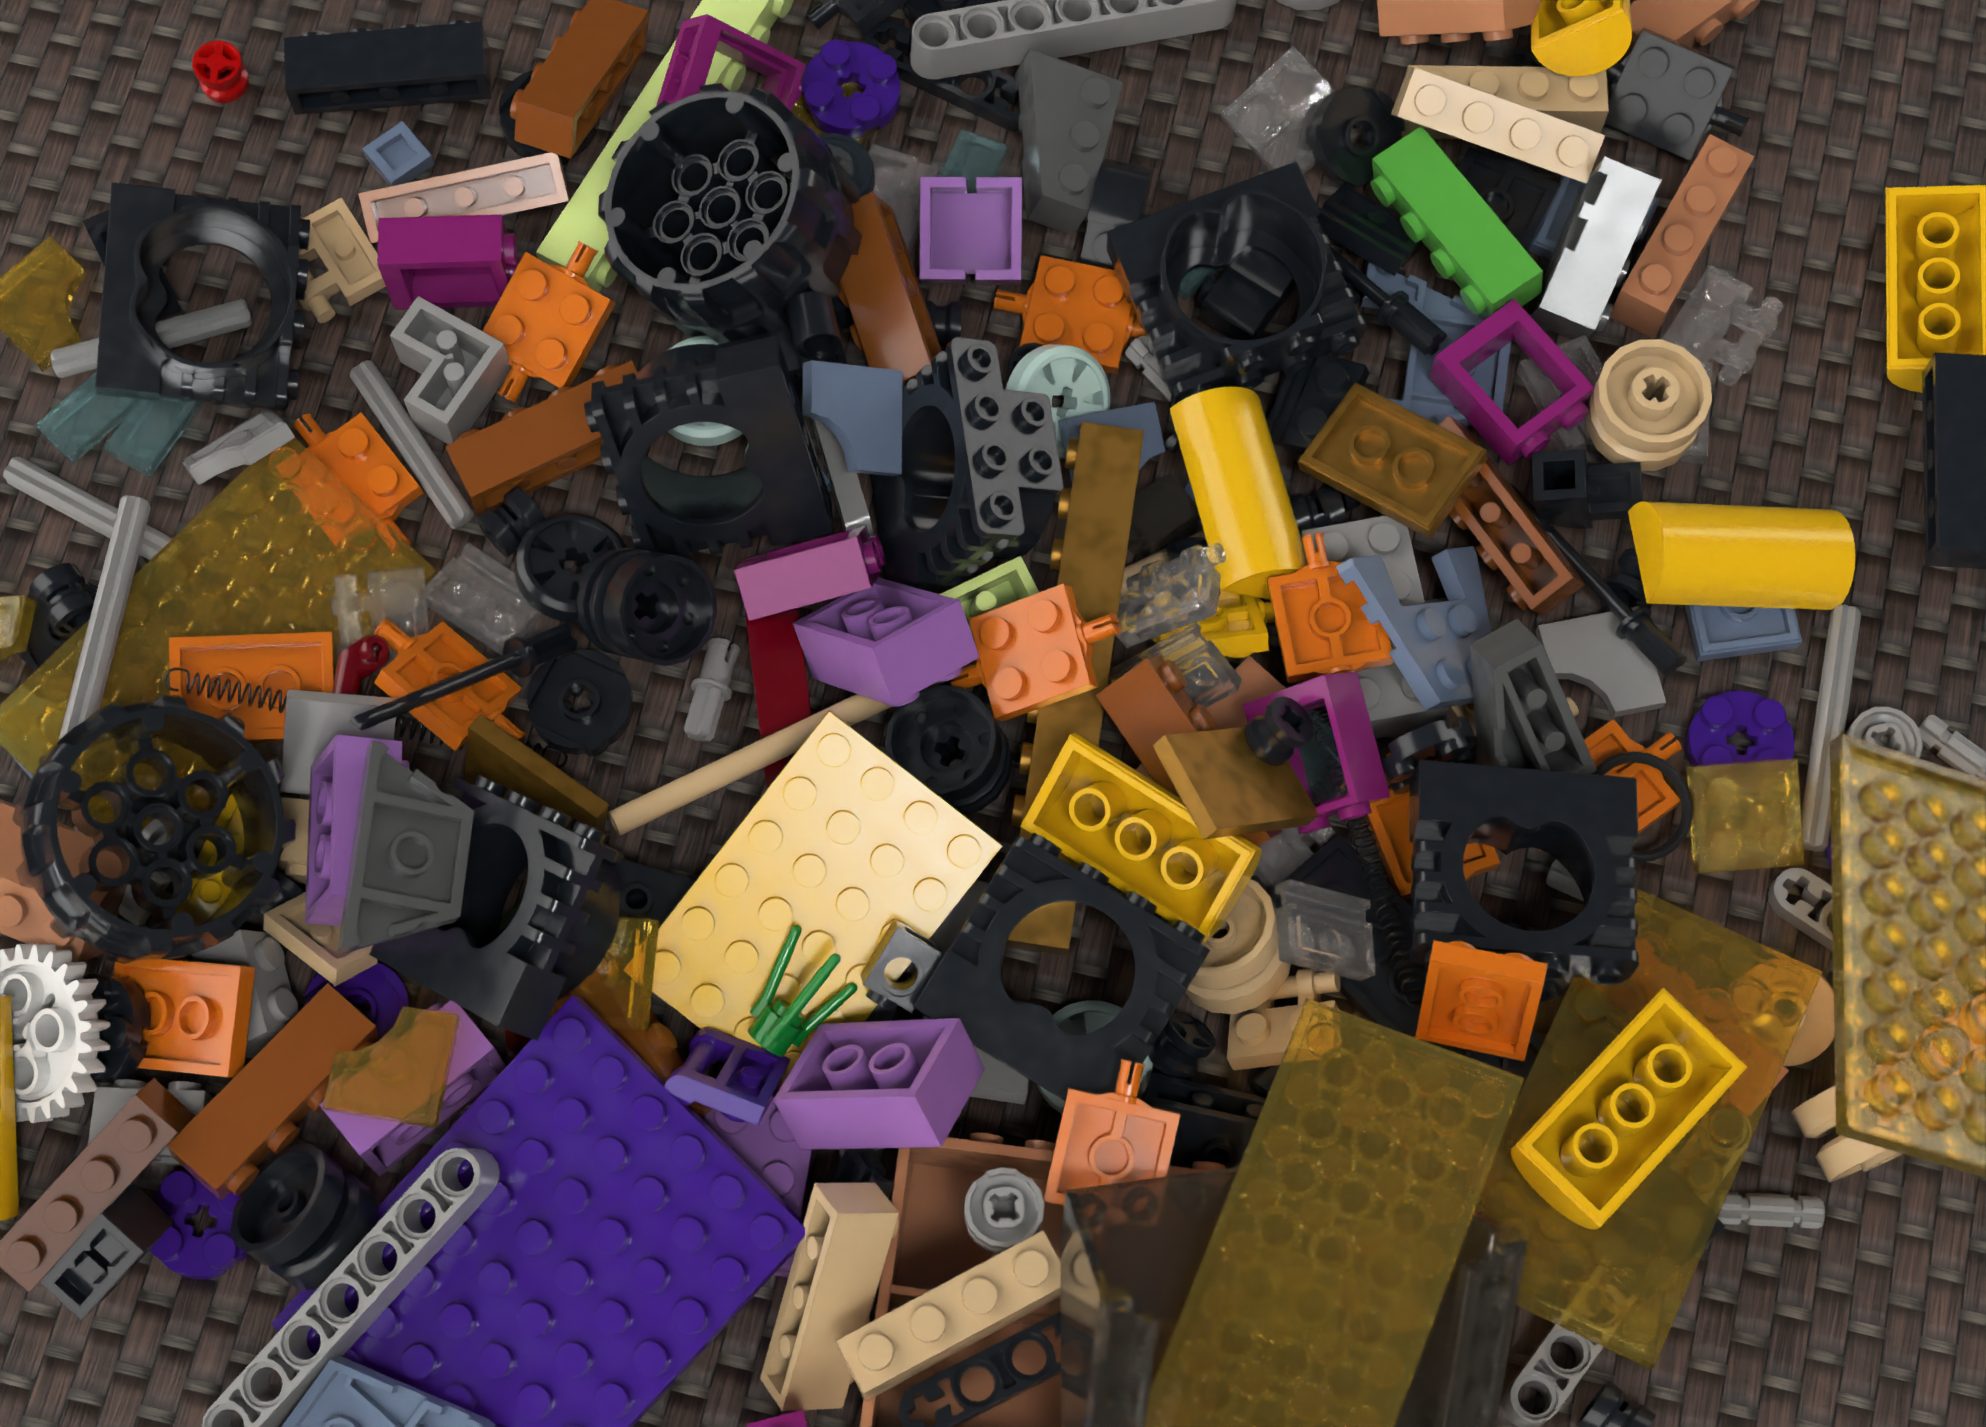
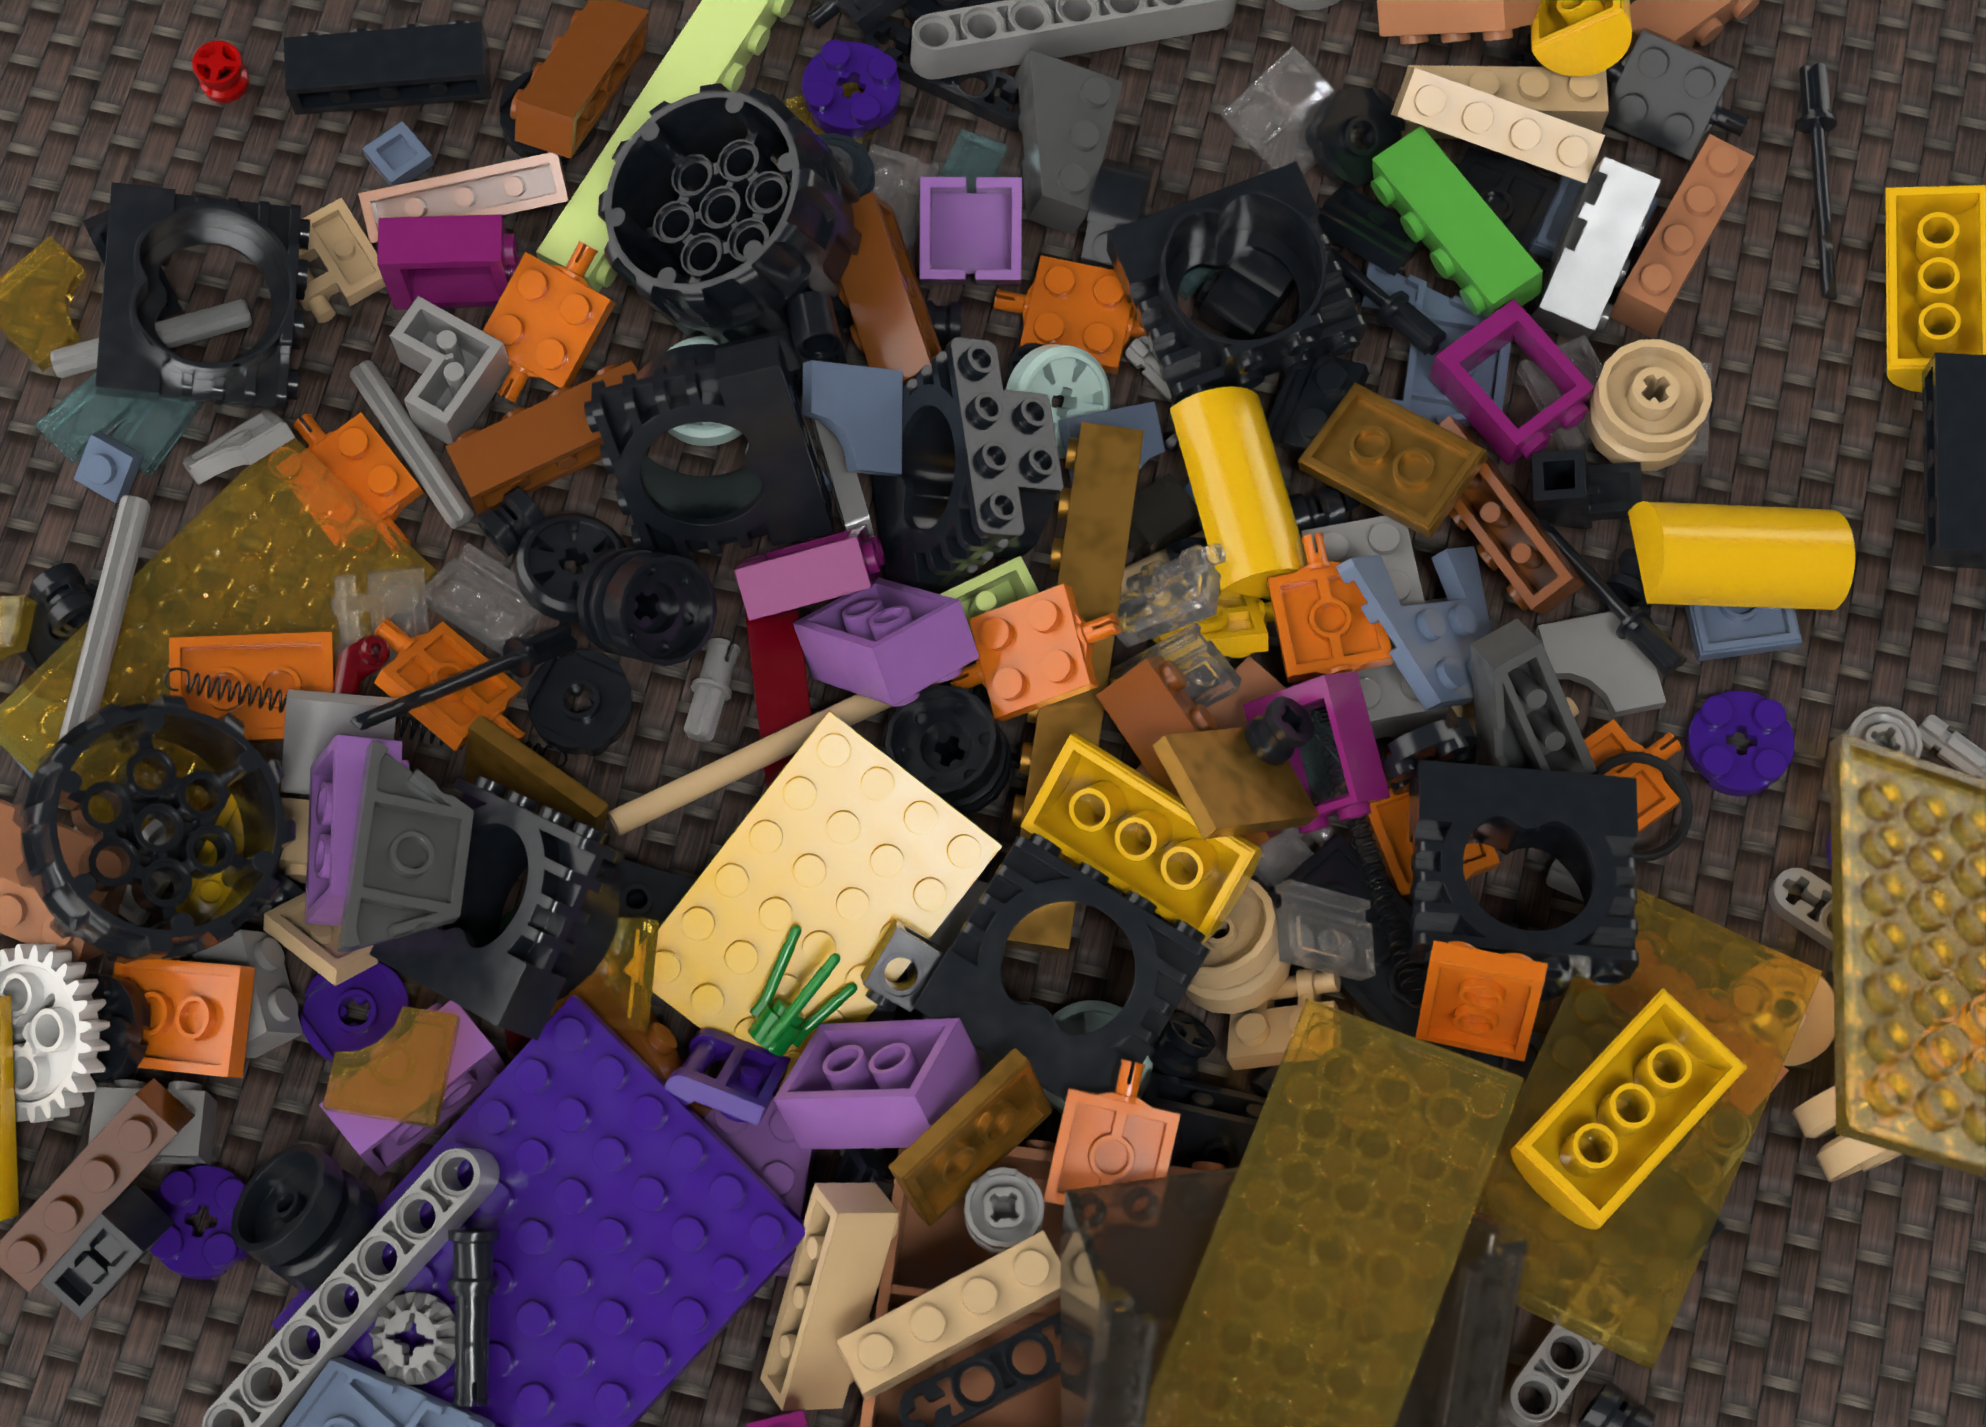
(75, 502): light grey axle -> none
(108, 467): none -> sand blue plate
(270, 1095): dark orange brick -> none
(433, 1320): none -> light grey gear
(472, 1286): none -> black pin
(695, 50): magenta window -> none
(971, 1137): none -> pearl gold tile
(1708, 315): clear plate -> none
(1745, 815): clear yellow plate -> none
(1773, 1210): light grey axle -> none
(1817, 120): none -> black piece
(1829, 723): light grey axle -> none

